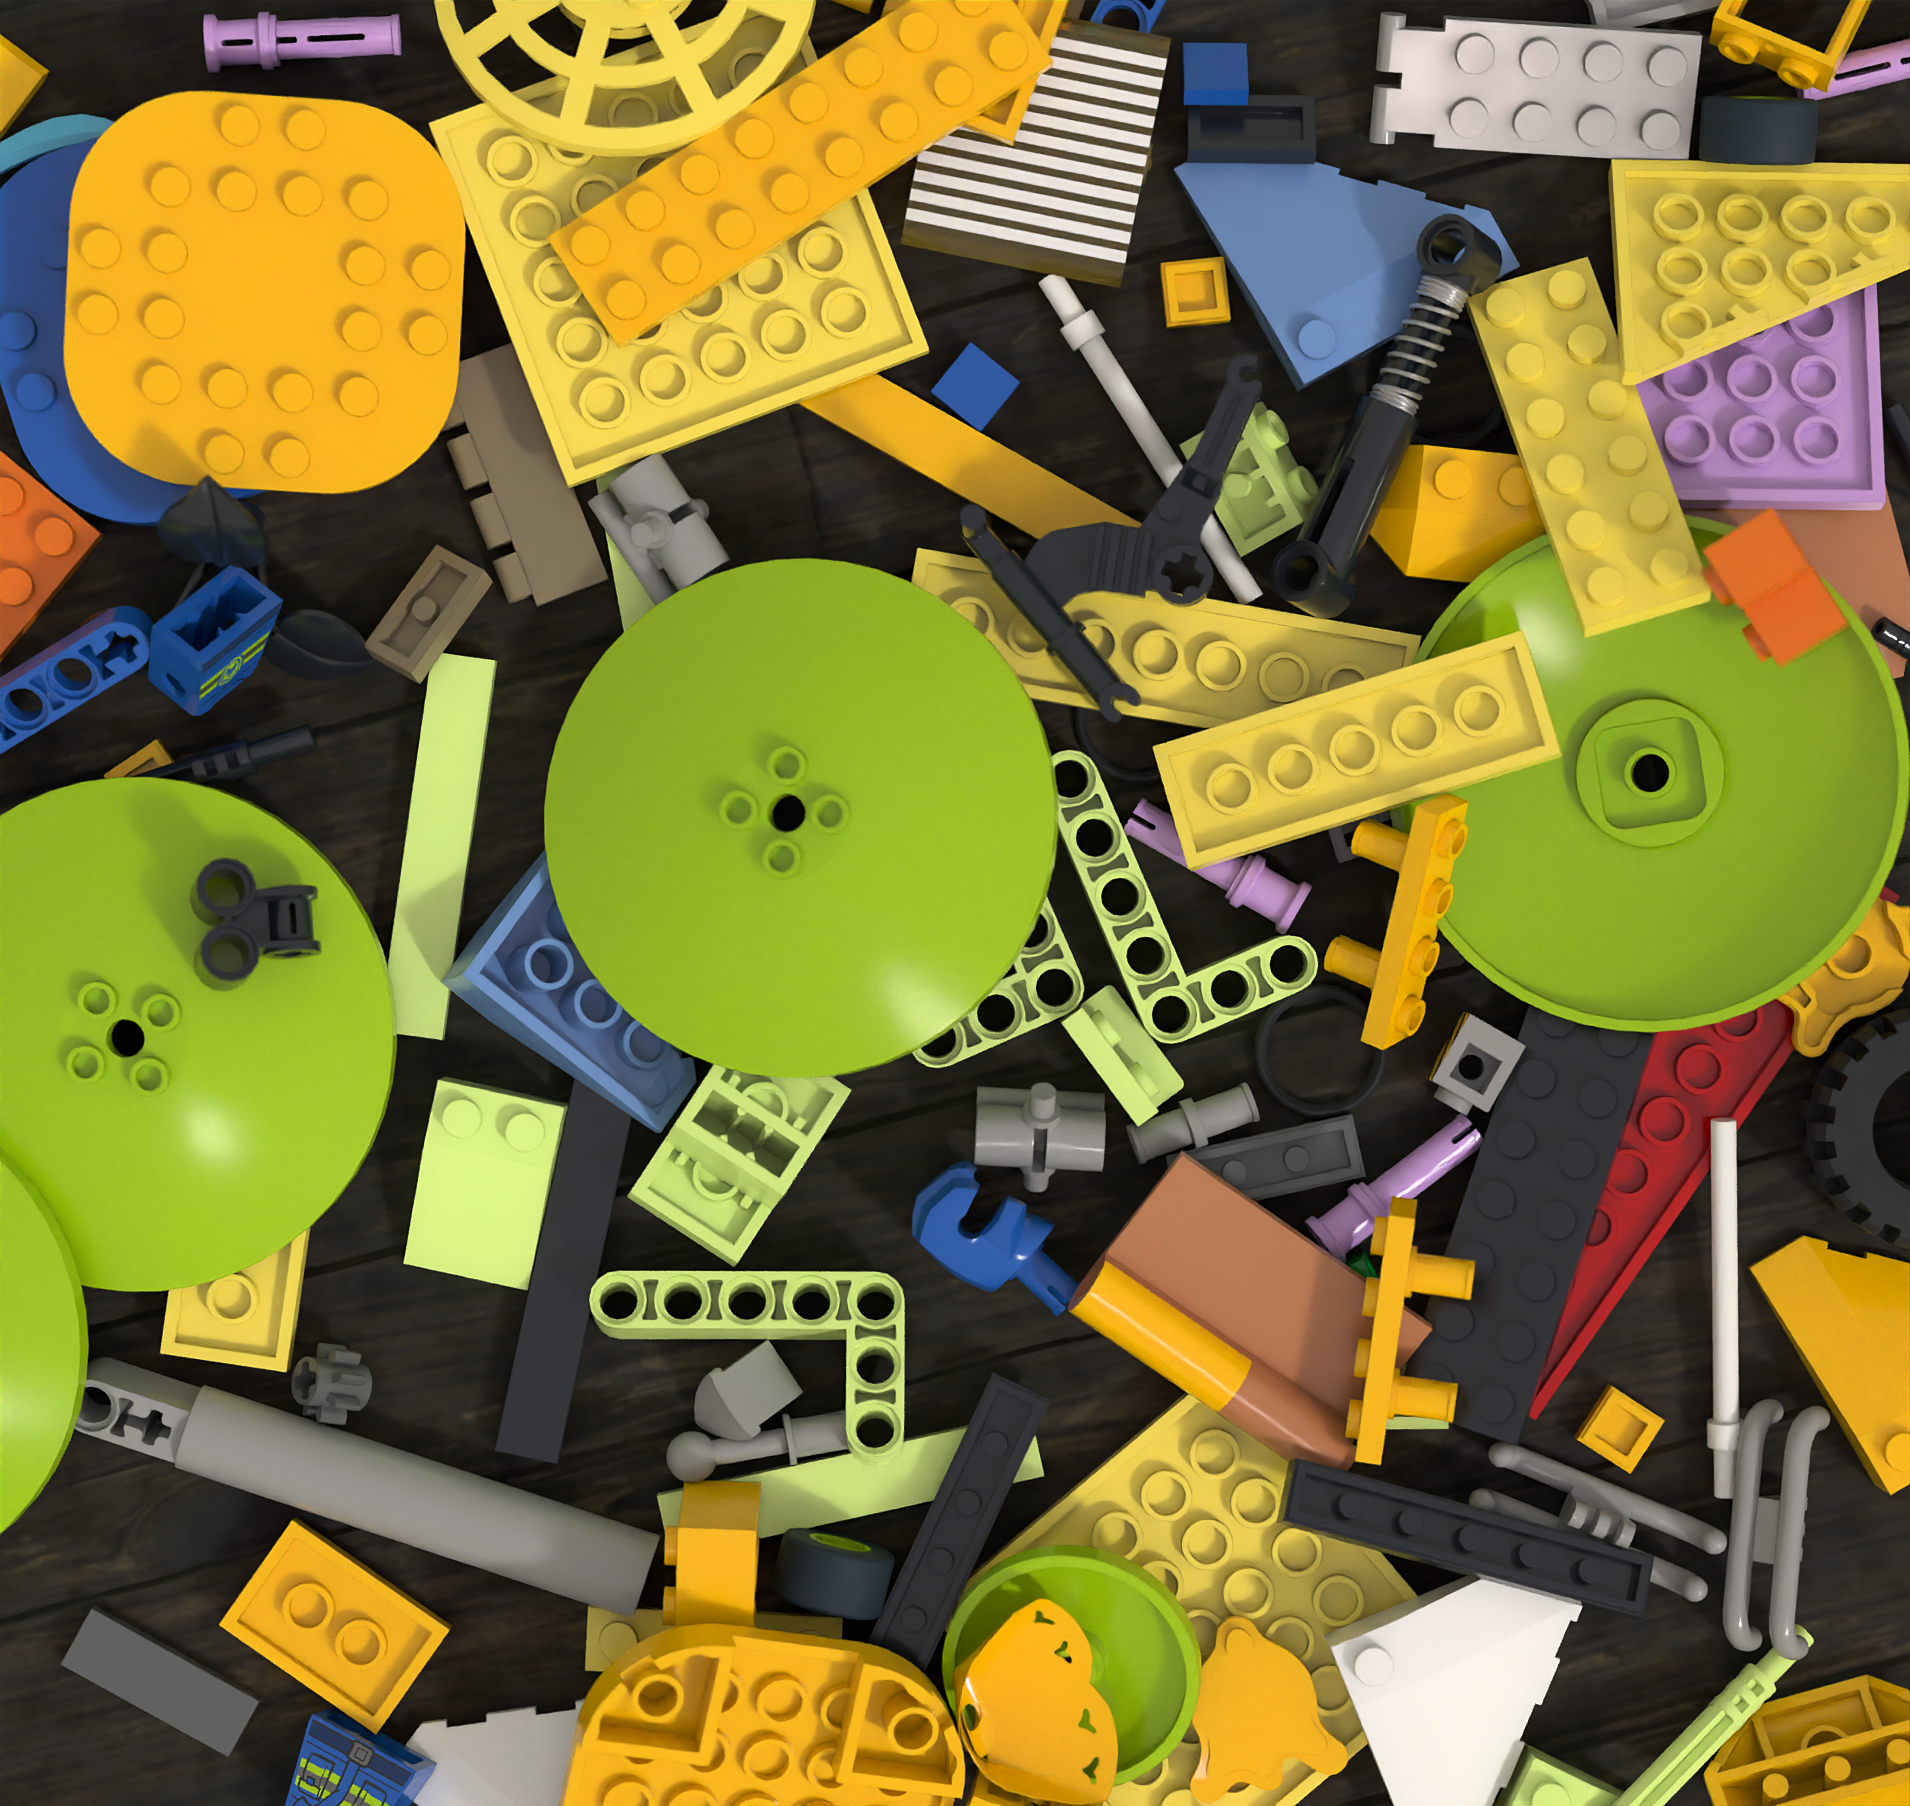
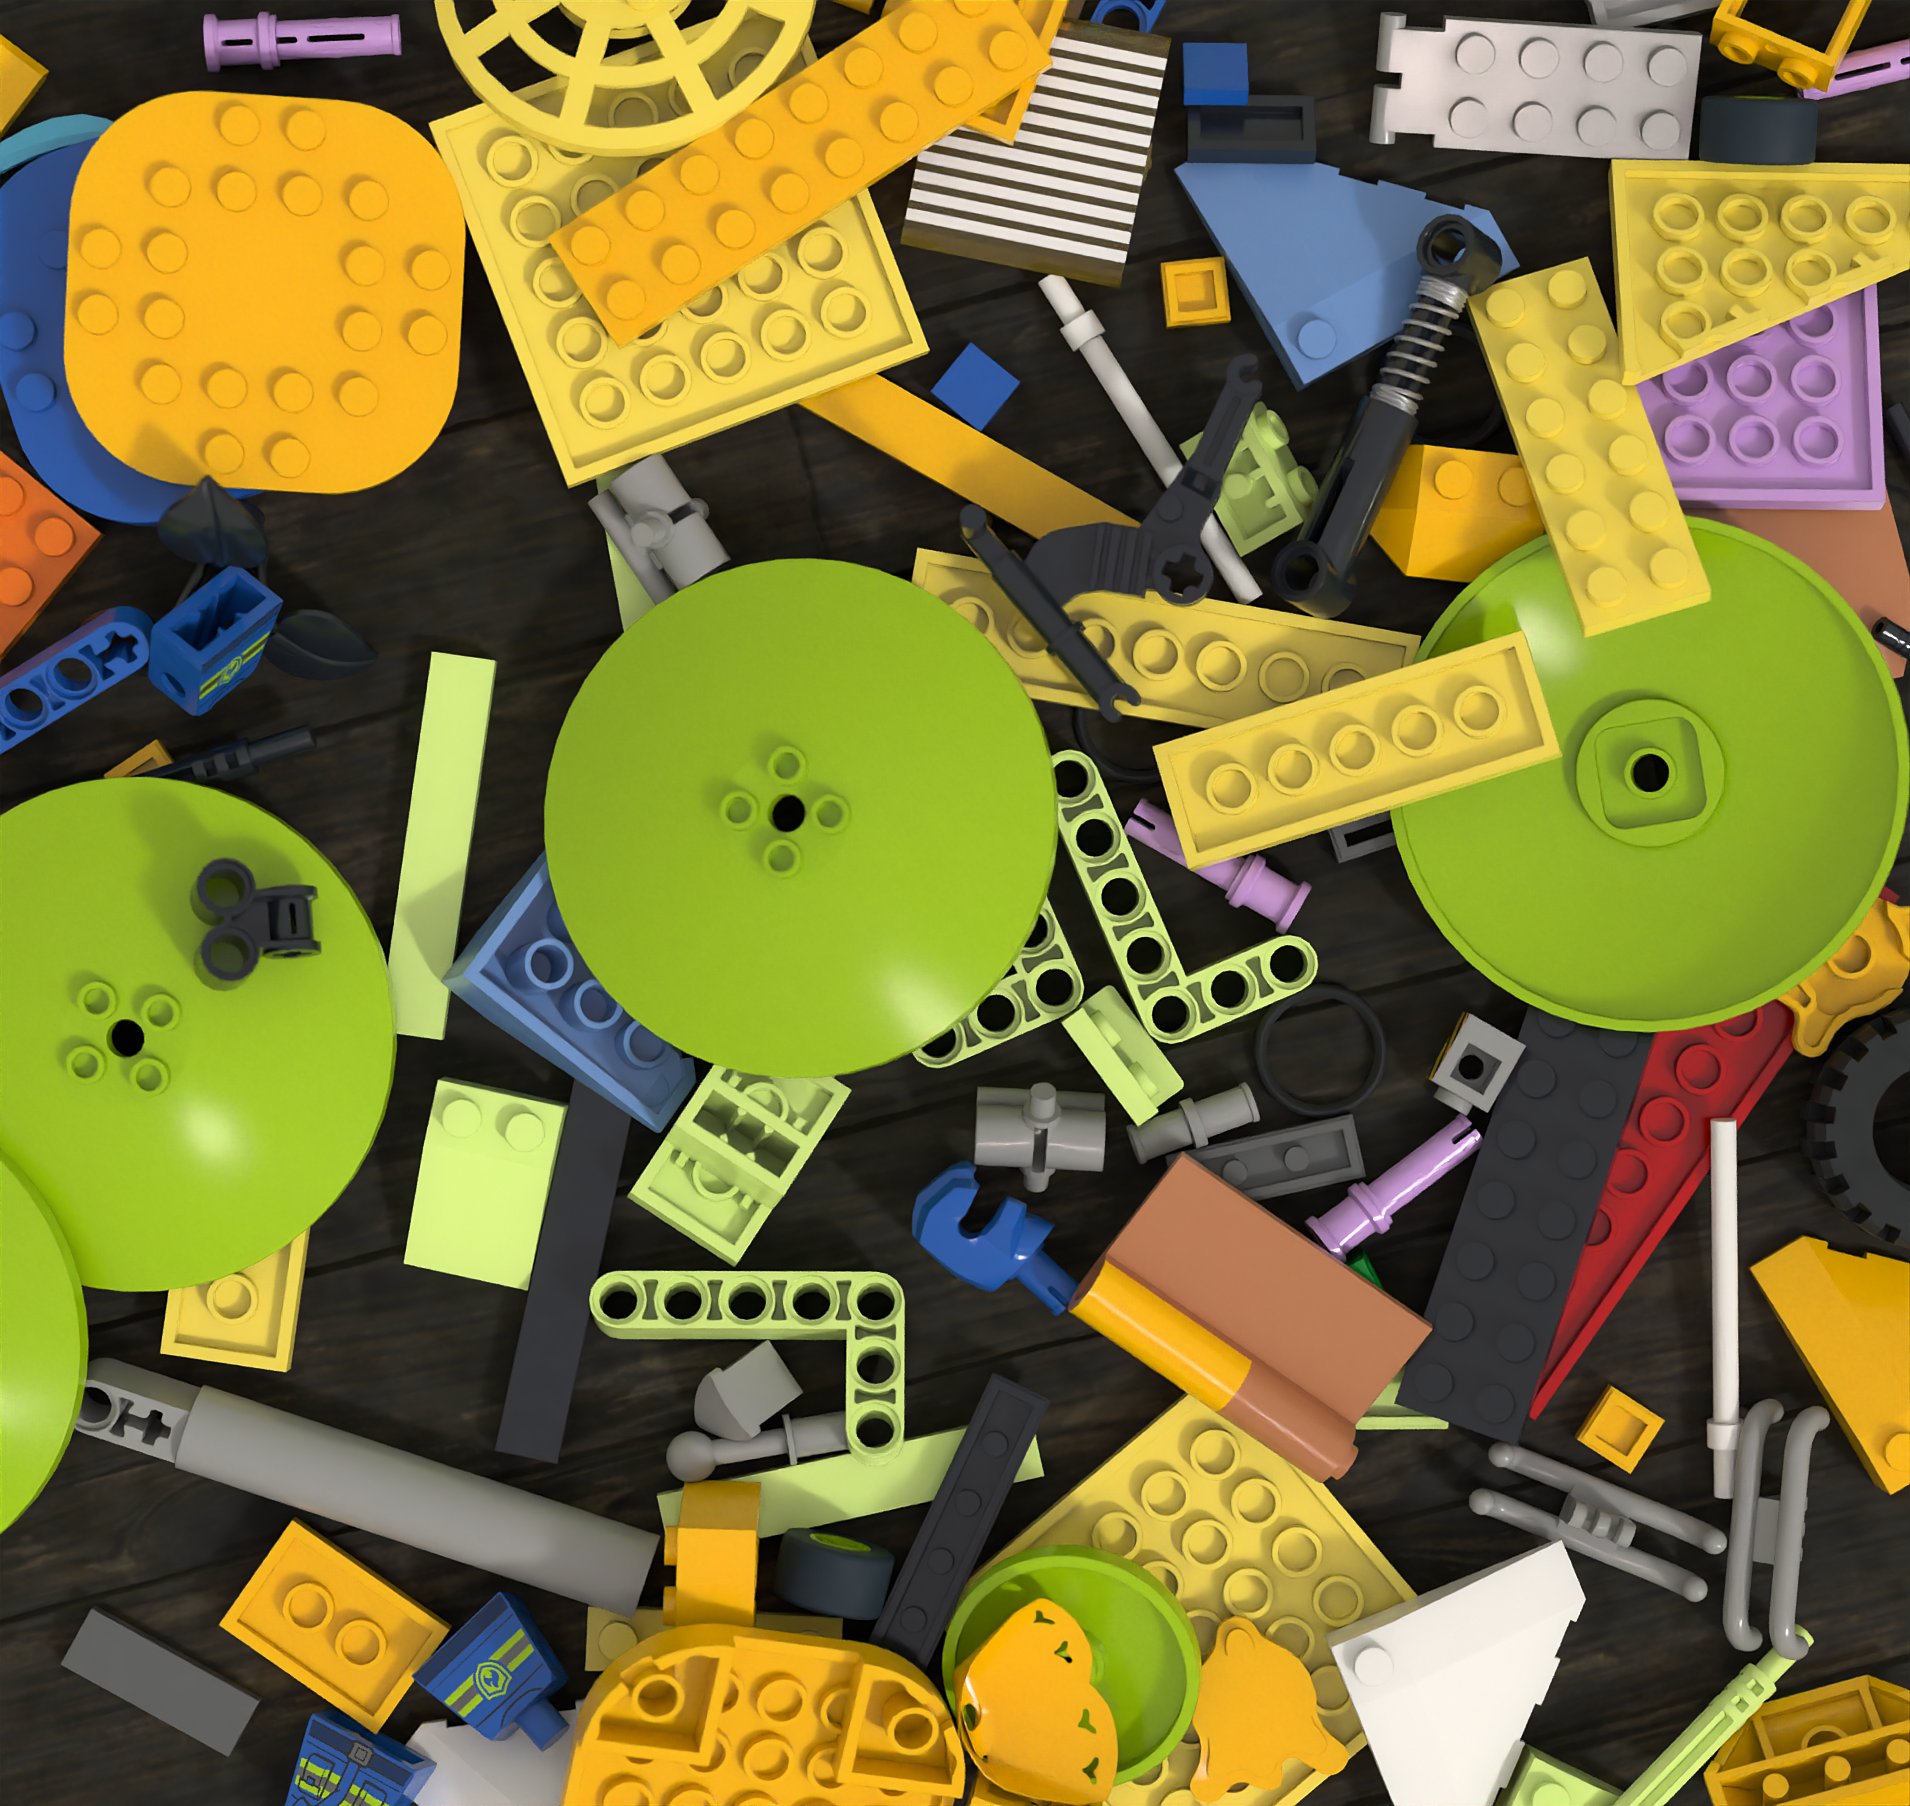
(331, 1384): dark grey gear -> none
(428, 614): dark tan plate -> none
(499, 1674): none -> blue torso
(527, 485): dark tan windscreen -> none
(1401, 1274): yellow plate -> none
(1421, 899): yellow plate -> none
(1465, 1539): black tile -> none
(1775, 587): orange brick -> none

